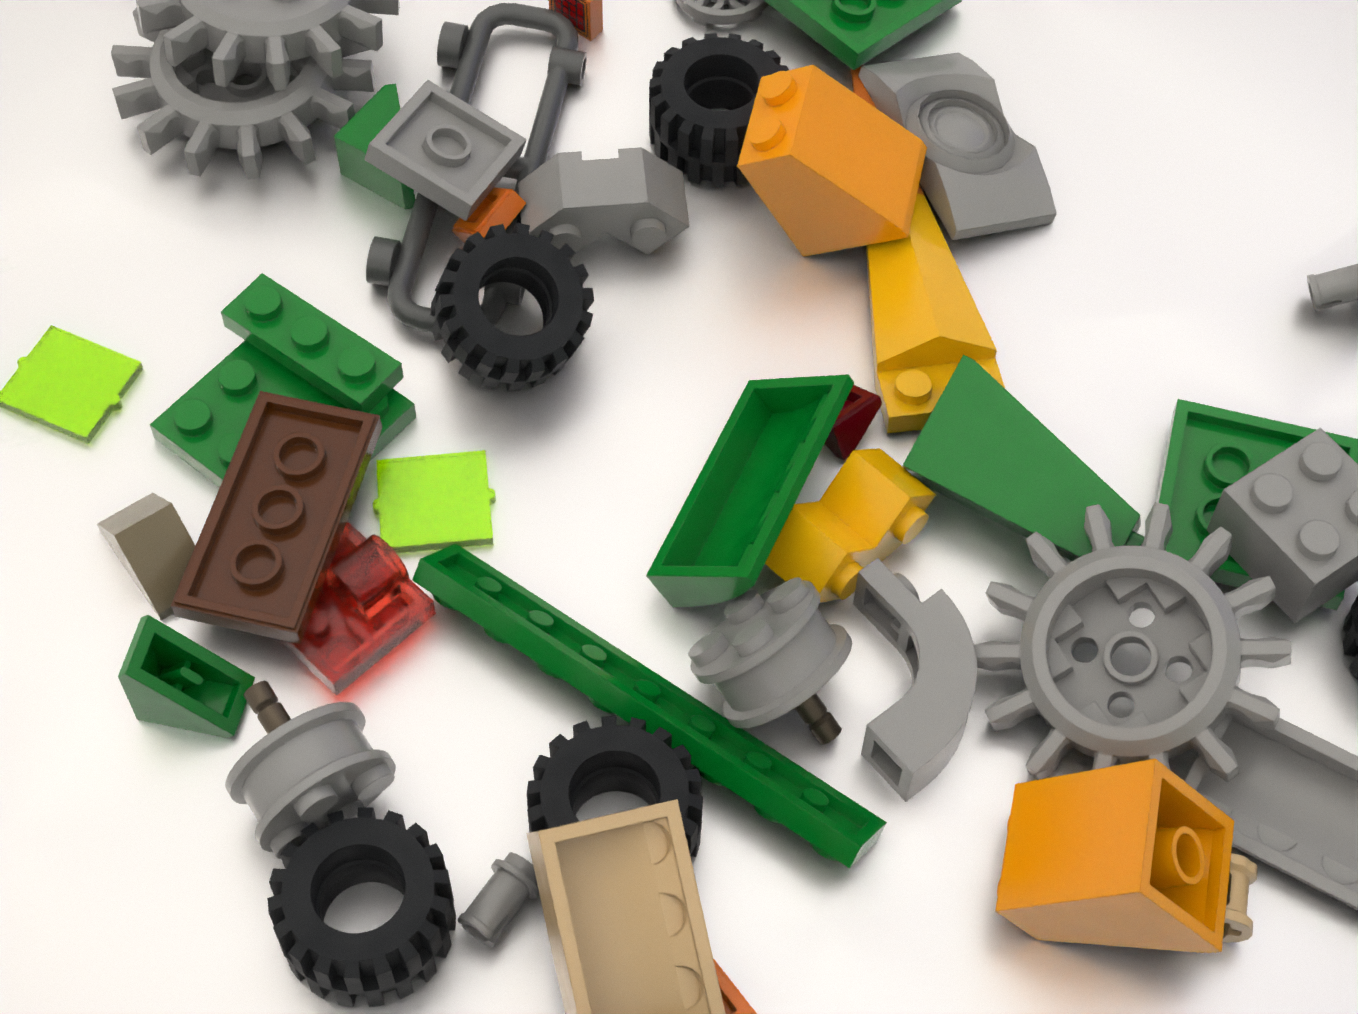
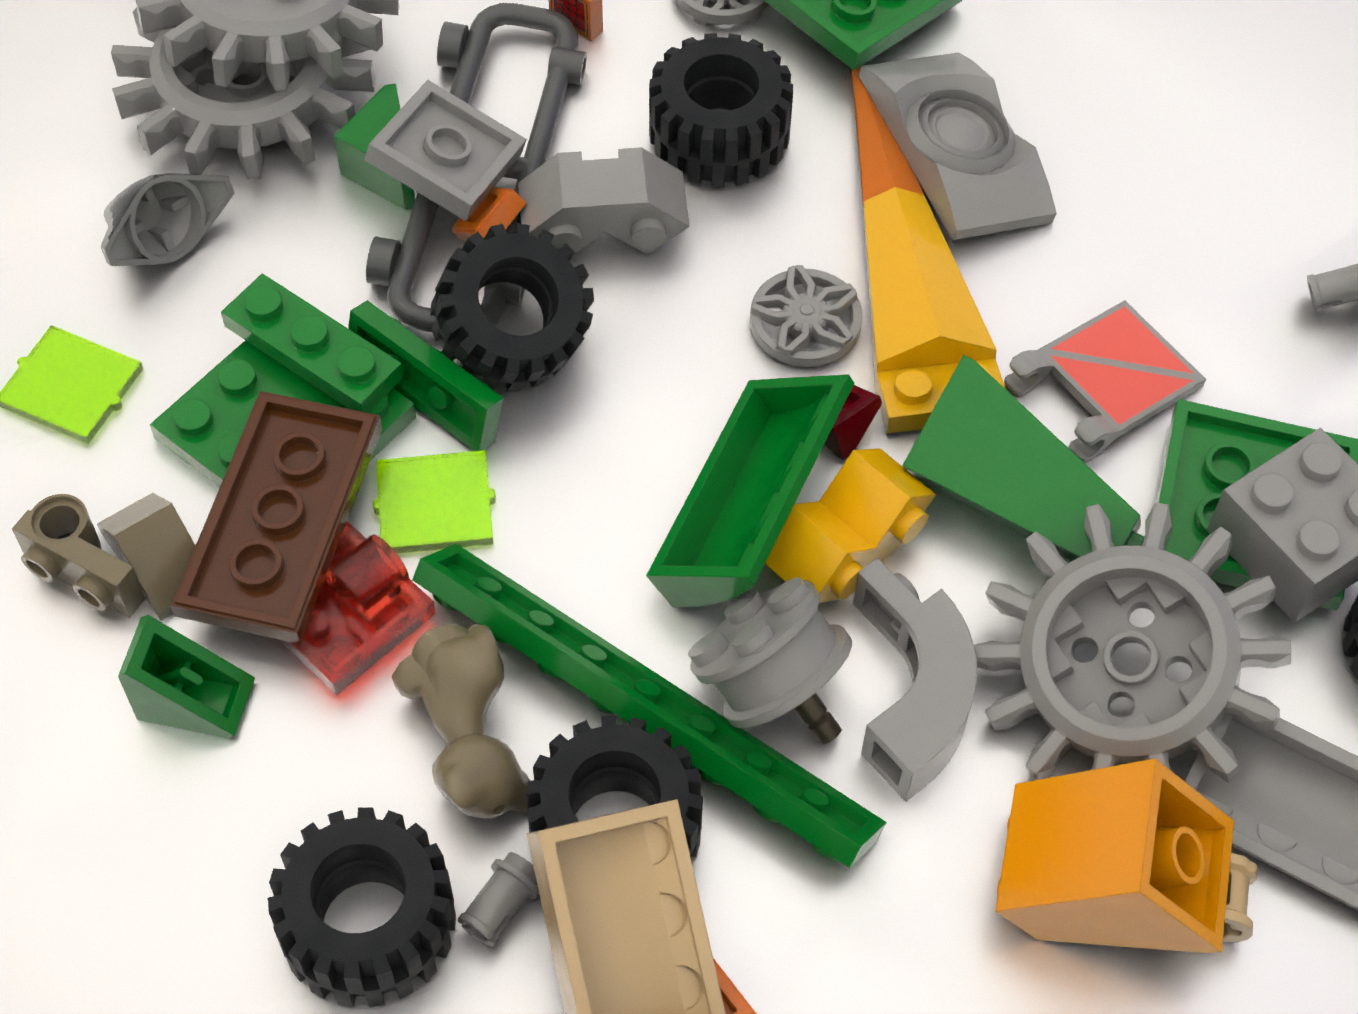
(78, 558): none -> dark tan plate
(162, 217): none -> light grey hat
(306, 768): light grey wheel -> none
(432, 380): none -> green plate
(457, 678): none -> dark tan animal
(806, 316): none -> light grey wheel
(829, 163): light orange slope -> none
(1114, 370): none -> flag

